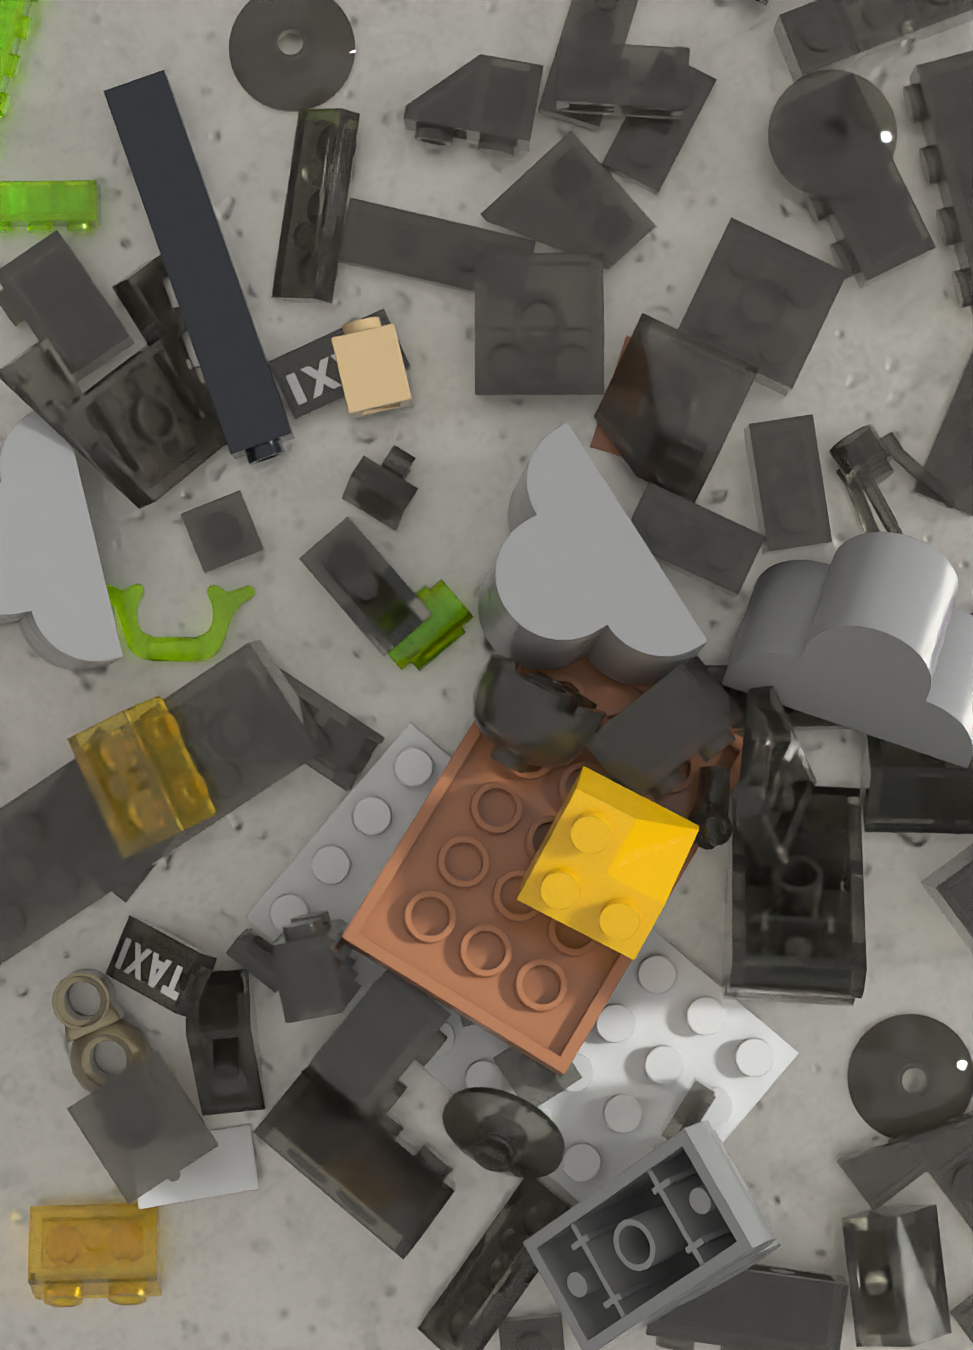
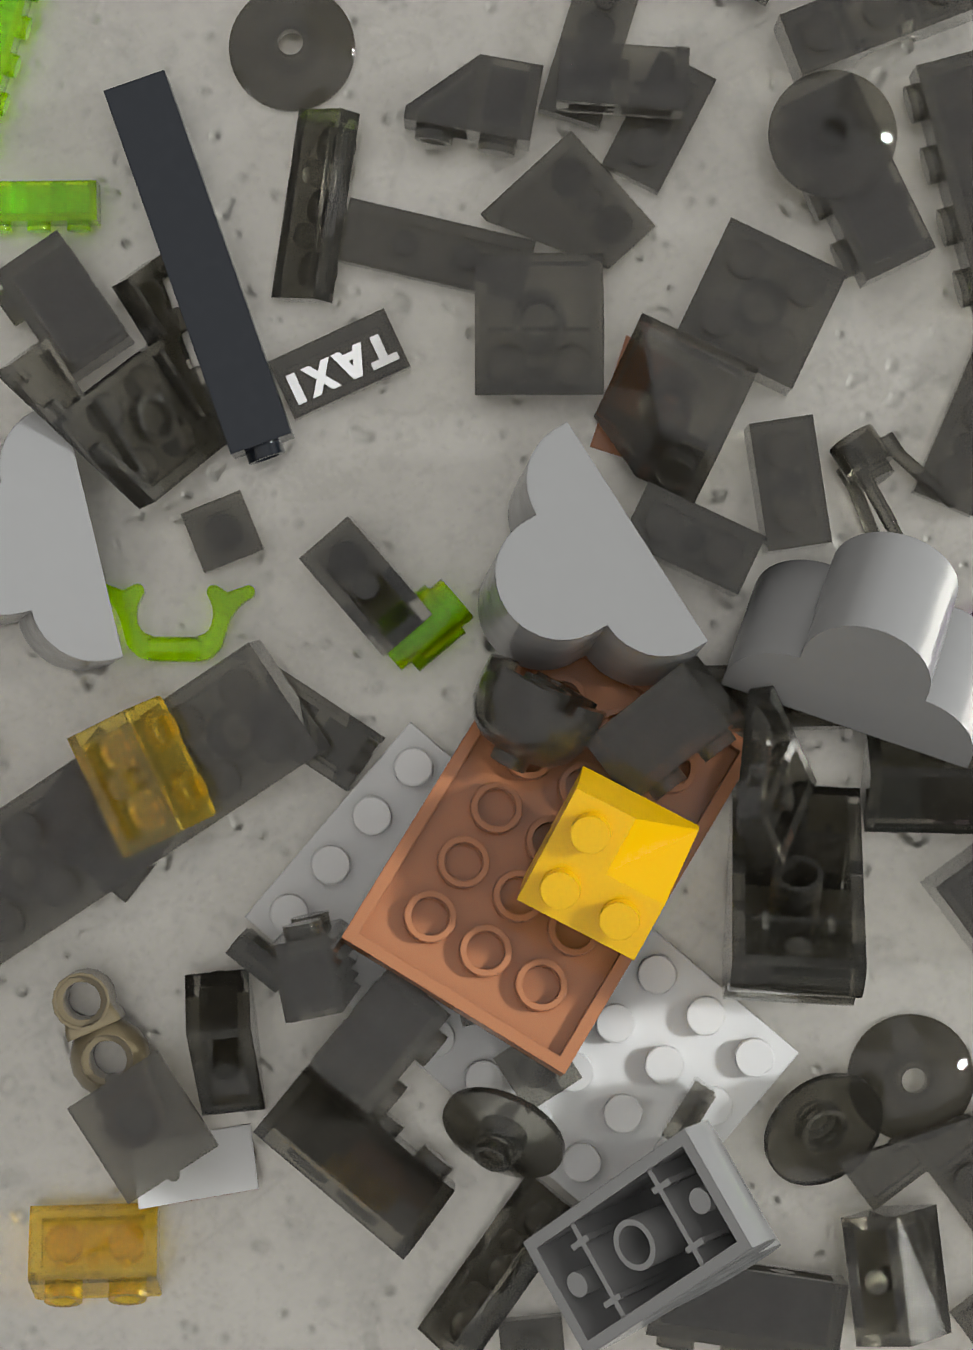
(161, 966): clear smoke tile -> none
(371, 367): tan brick -> none
(383, 488): clear smoke tile -> none
(712, 807): clear smoke arm -> none
(820, 1125): none -> clear smoke dish

